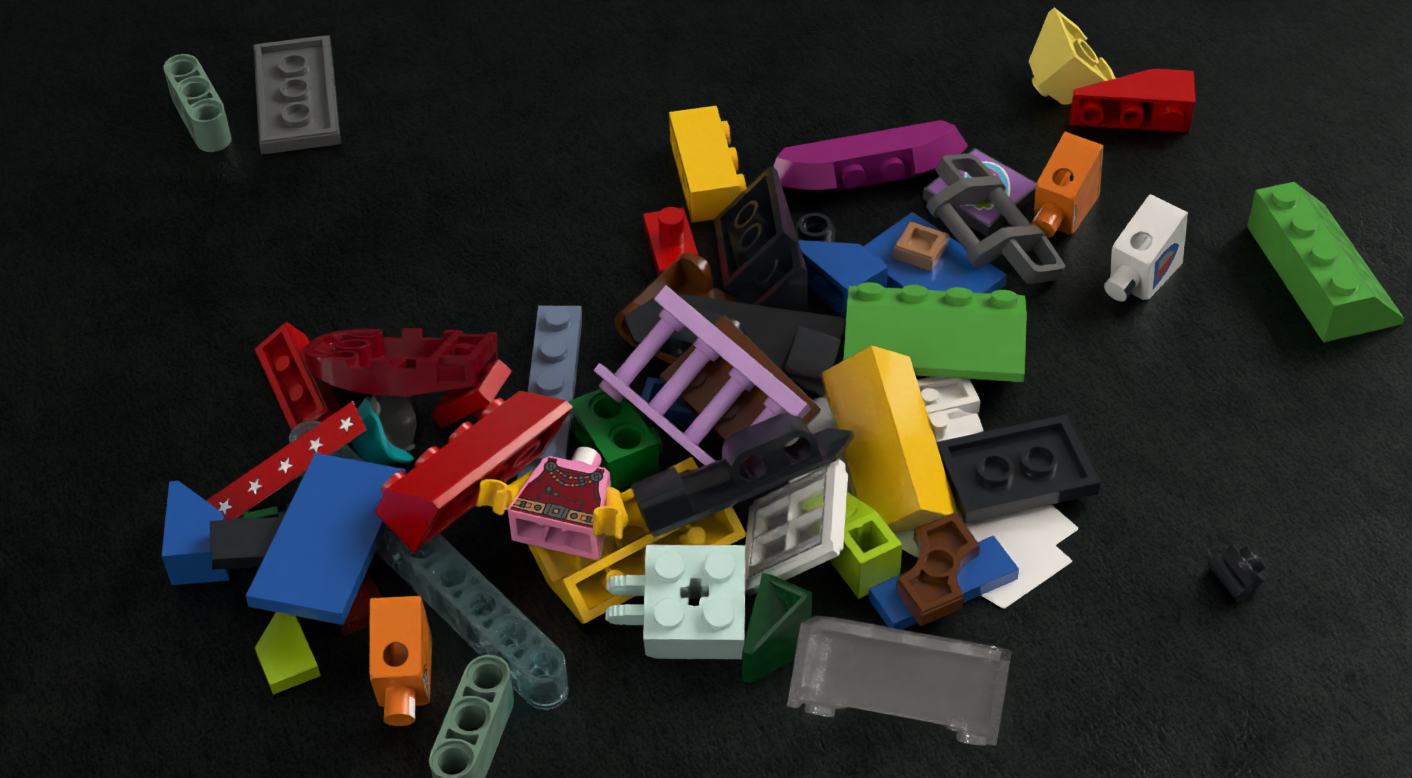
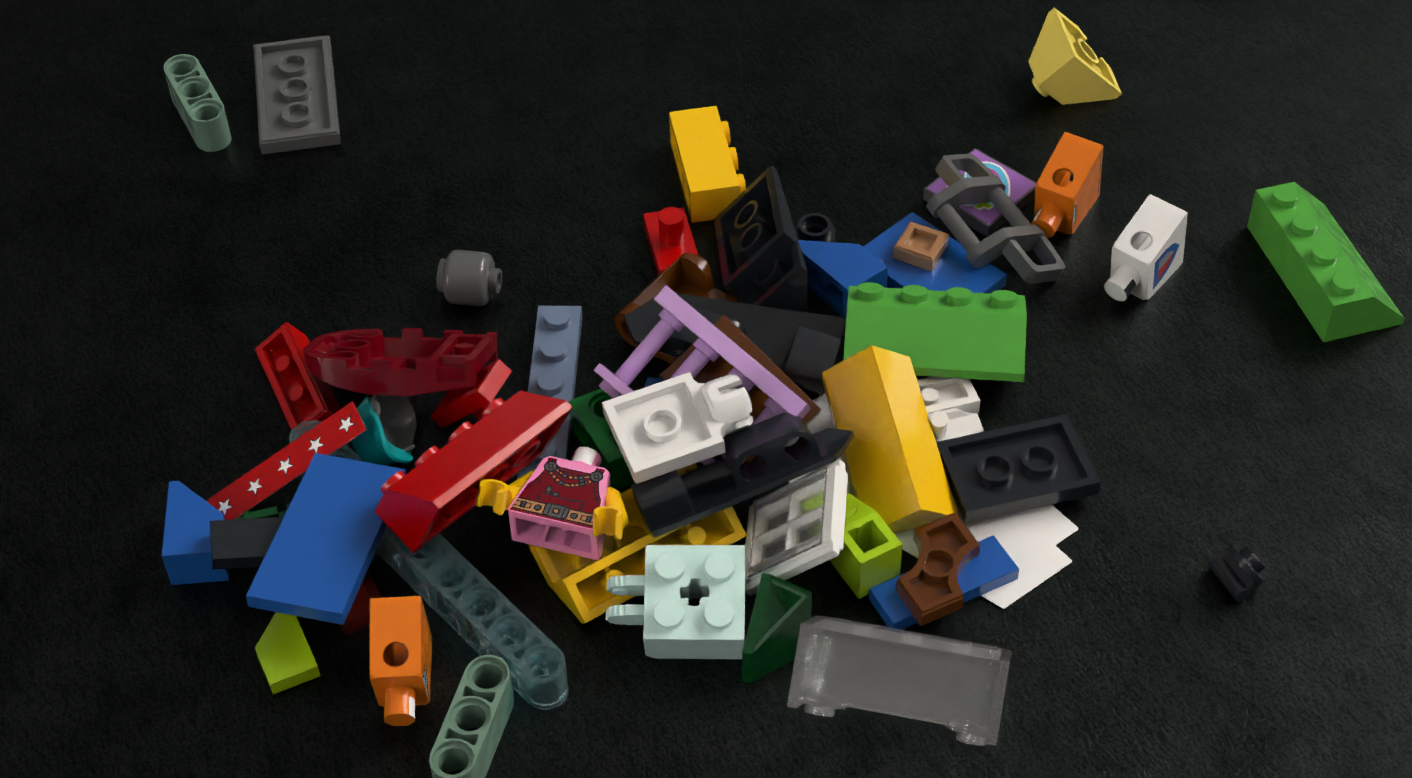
(468, 278): none -> dark grey head
(676, 422): none -> white plate
(867, 158): magenta brick -> none
(1137, 101): red slope -> none

